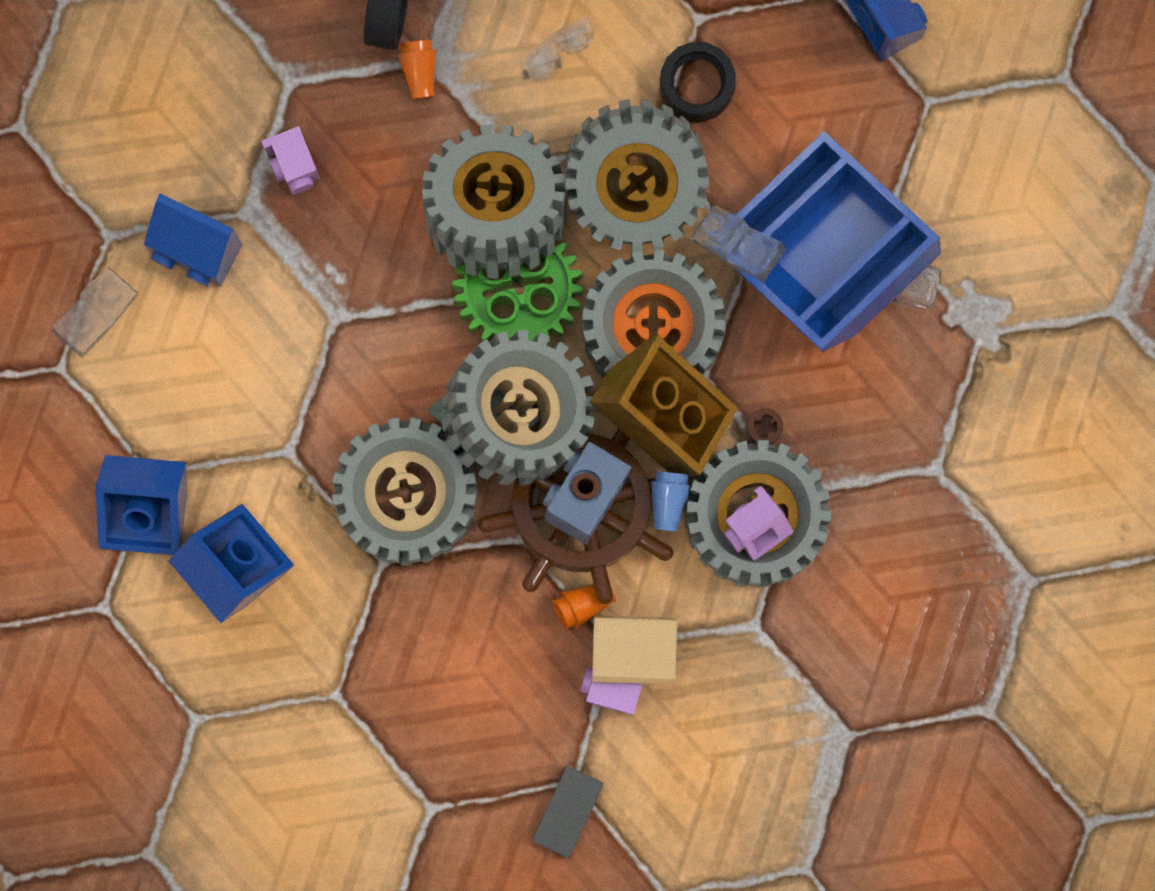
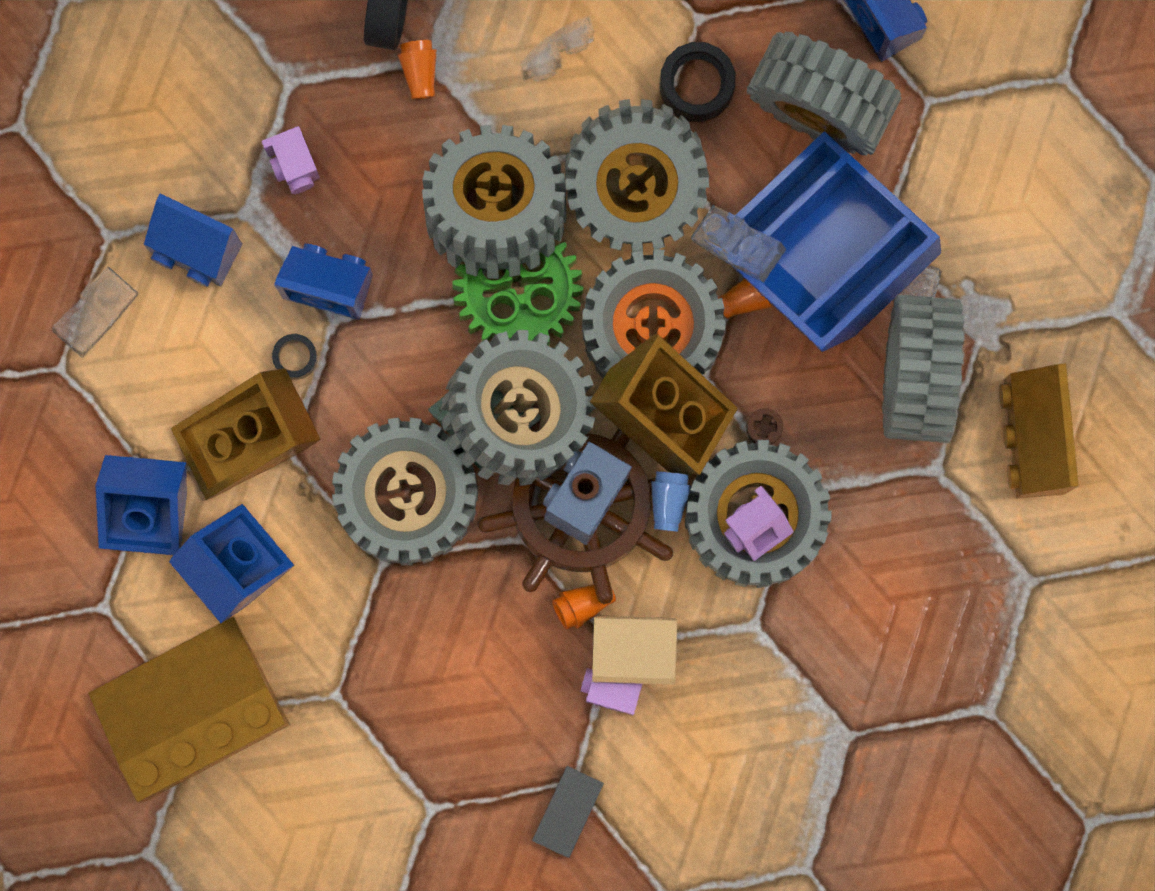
(187, 710): none -> pearl gold slope
(245, 432): none -> pearl gold slope
(309, 368): none -> black piece
(324, 281): none -> blue slope
(743, 299): none -> orange cone
(824, 91): none -> light grey wheel
(923, 368): none -> light grey wheel
(1039, 432): none -> pearl gold slope

